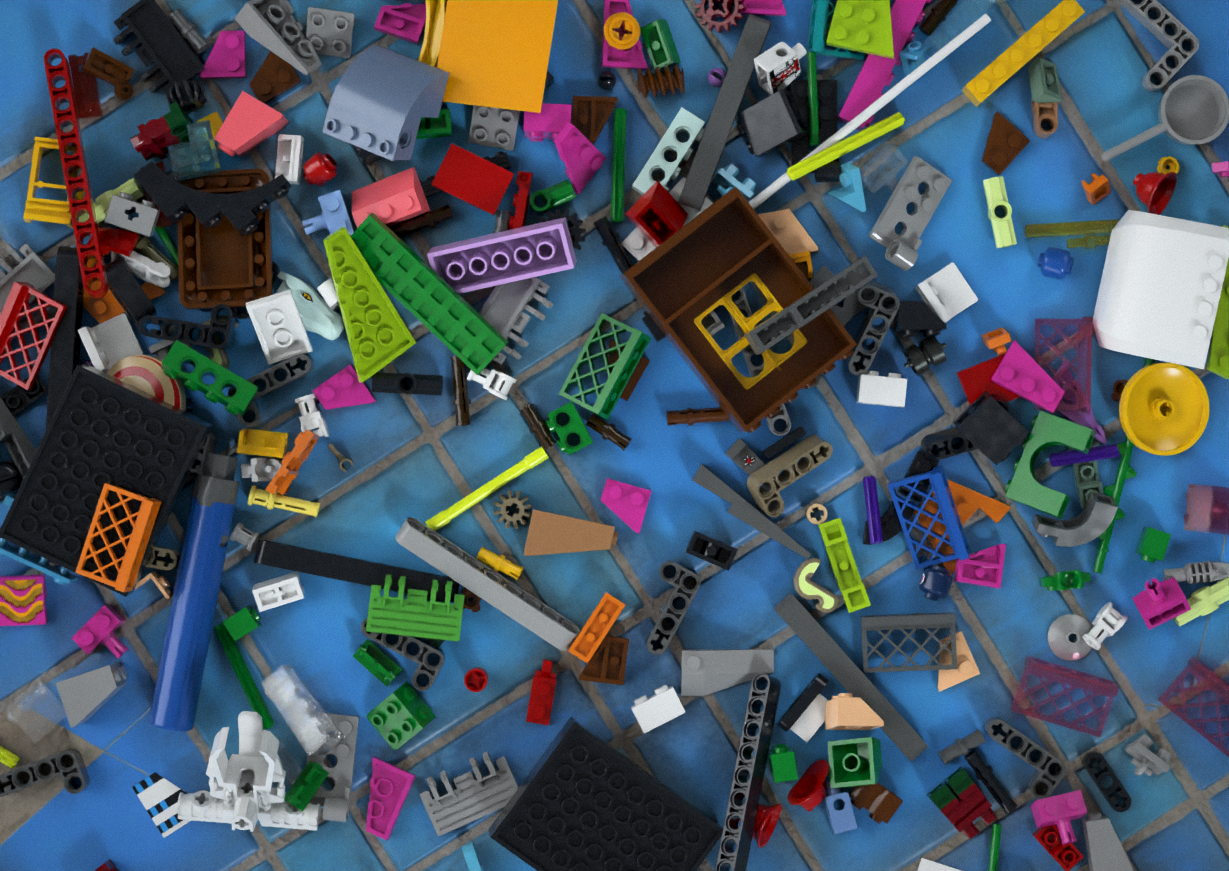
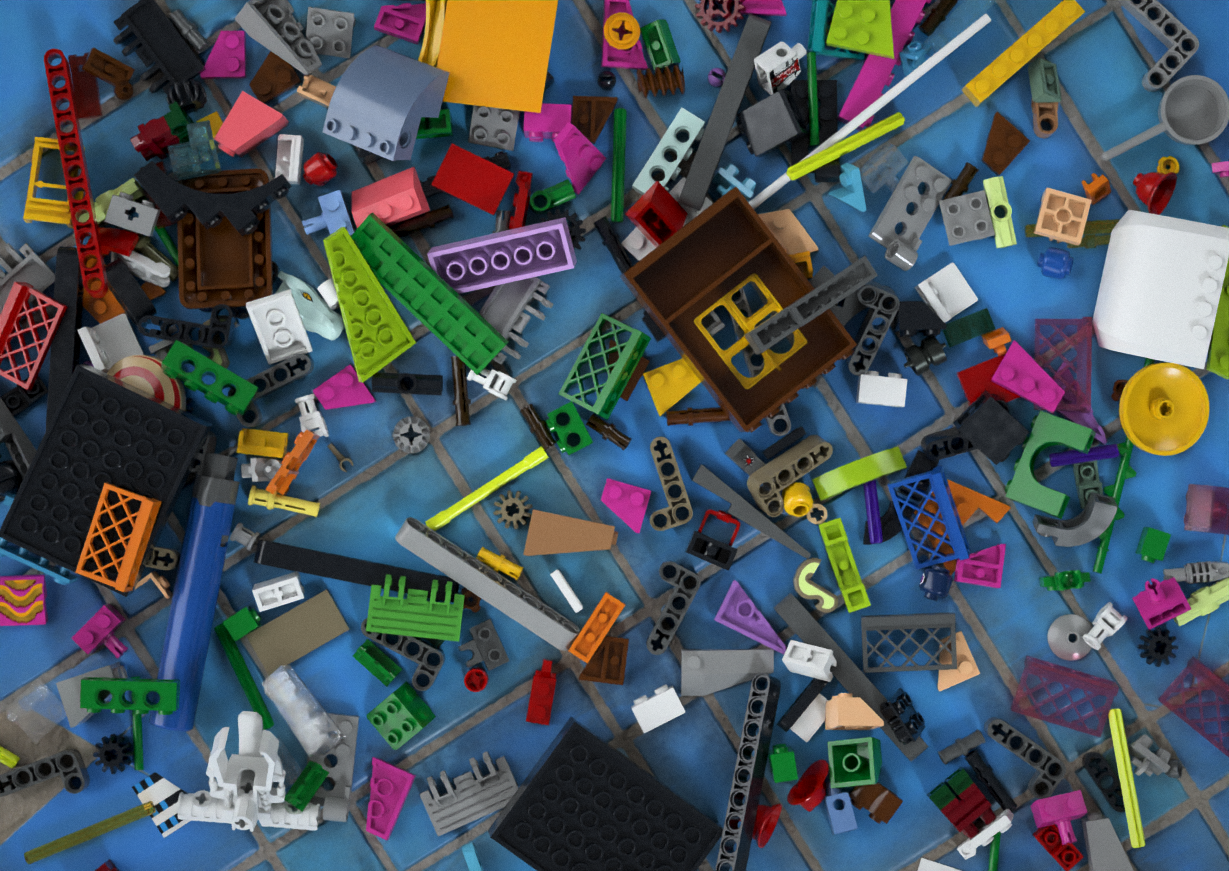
(89, 832): none -> clear yellow axle
(117, 762): none -> black gear
(137, 736): none -> green bar
(166, 688): none -> green brick
(298, 632): none -> dark tan tile
(316, 90): none -> light nougat hinge
(418, 426): none -> light grey gear
(485, 646): none -> dark grey plate
(567, 590): none -> white tile
(666, 482): none -> dark tan beam
(670, 384): none -> yellow wing
(723, 516): none -> red piece
(743, 616): none -> medium lavender wing
(797, 499): none -> yellow head
(809, 660): none -> white hinge
(859, 472): none -> lime slope
(911, 720): none -> black hinge
(961, 183): none -> dark brown pin
(966, 218): none -> light grey hinge
(968, 327): none -> clear green slope
(985, 835): none -> white hinge
(1062, 216): none -> light nougat piece
(1126, 778): none -> neon yellow axle
(1165, 649): none -> black gear
(1175, 769): none -> dark grey hinge

